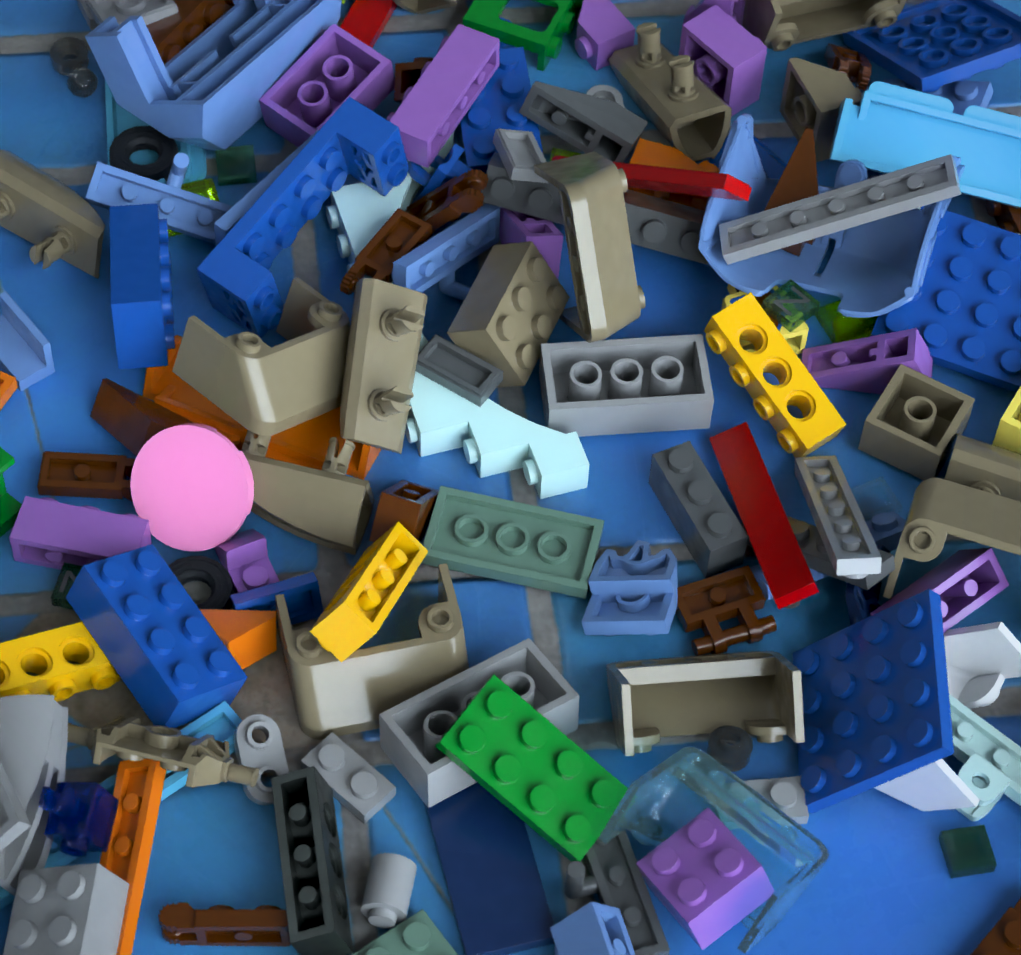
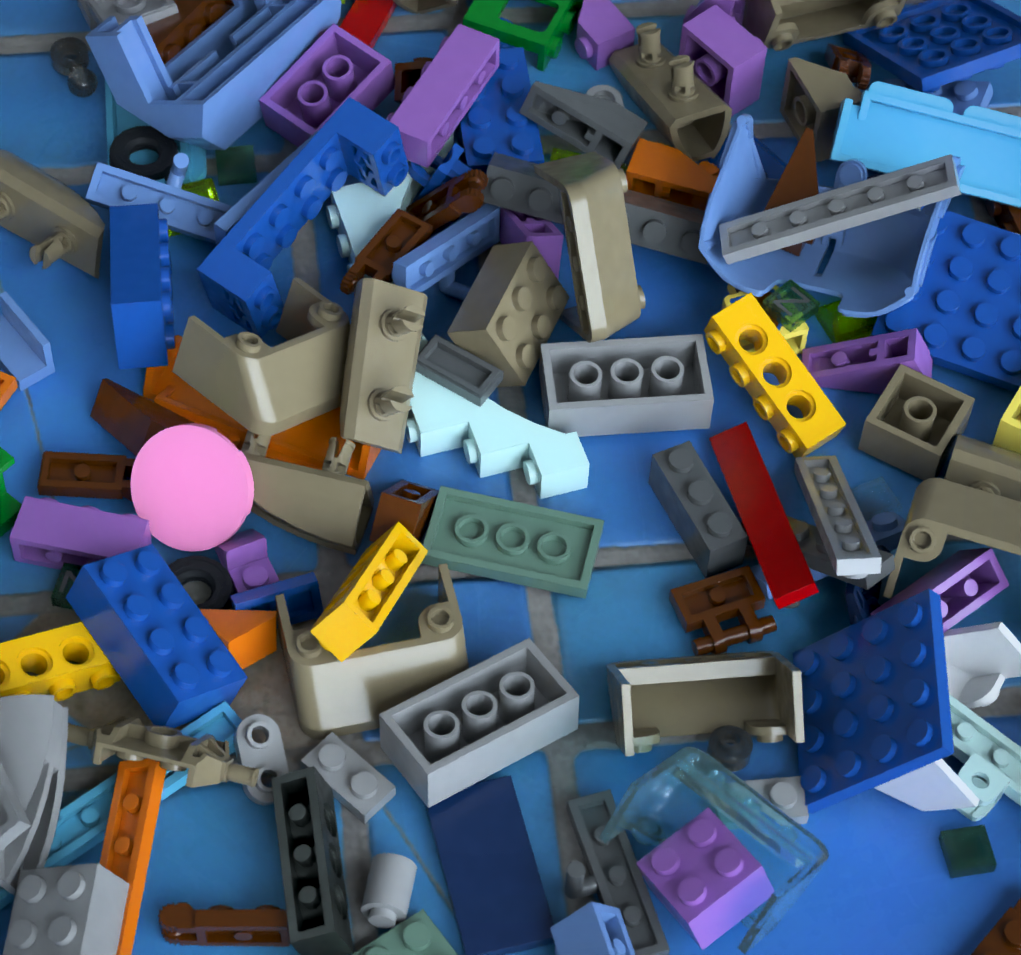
(79, 816): clear blue brick -> none
(519, 154): light grey tile -> none
(533, 769): green plate -> none
(632, 593): medium blue plate -> none
(683, 181): red tile -> none

